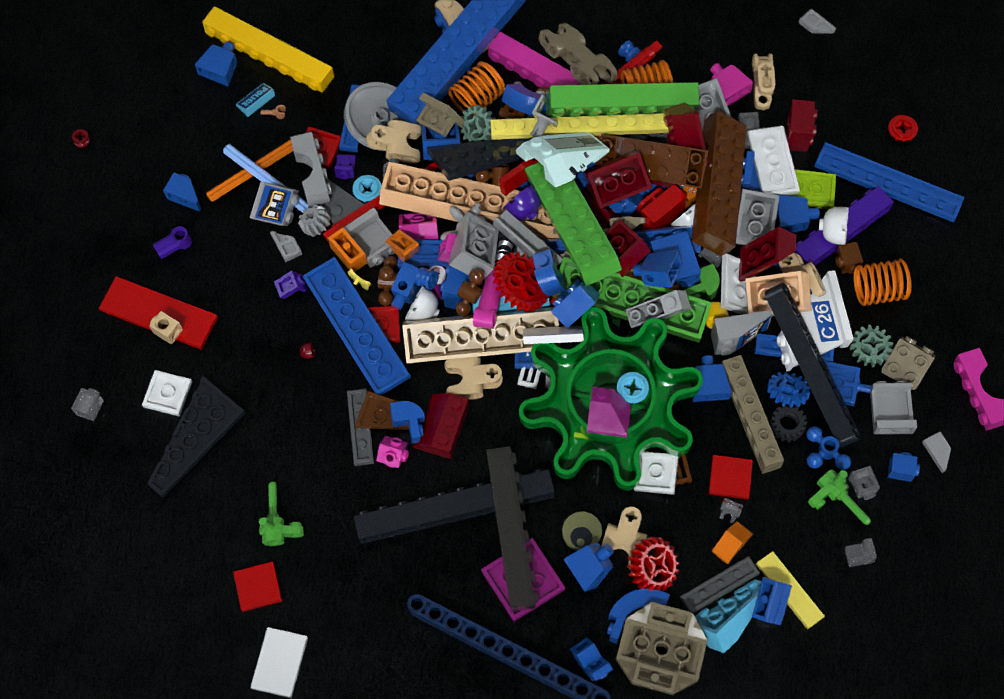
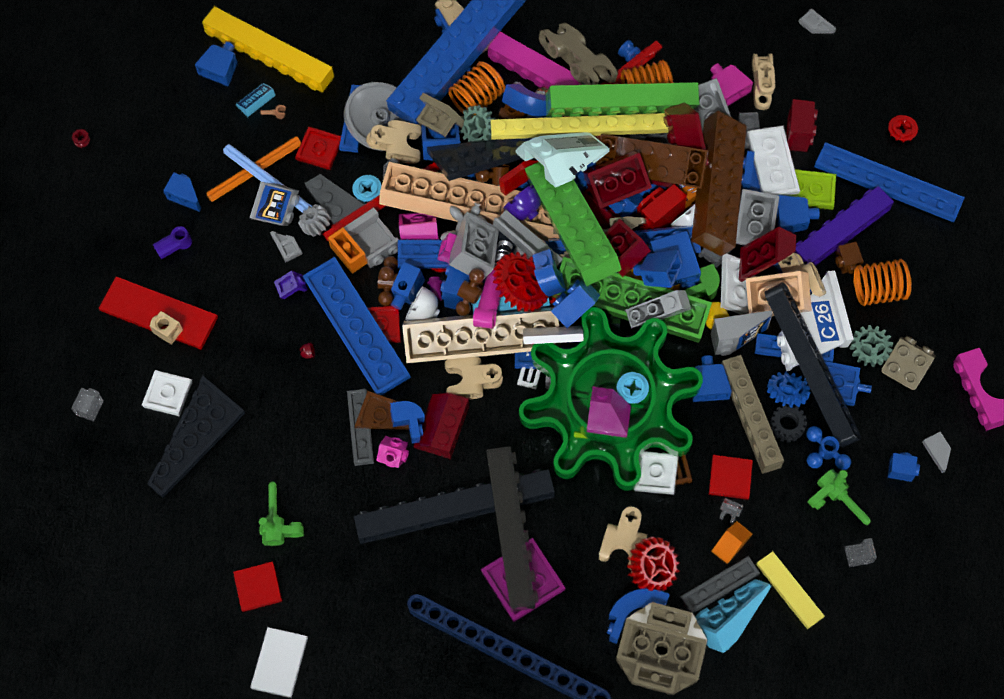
(305, 151): light grey arch -> none
(345, 166): dark purple bracket -> none
(365, 284): light yellow piece -> none
(403, 245): orange slope -> none
(426, 278): blue wheel -> none
(441, 273): white tile -> none
(543, 121): light grey bracket -> none
(581, 530): olive tile -> none
(590, 565): blue torso -> none
(590, 660): blue brick -> none
(771, 601): blue brick -> none
(835, 225): white cylinder -> none
(866, 477): clear brick -> none
(892, 408): light grey panel -> none

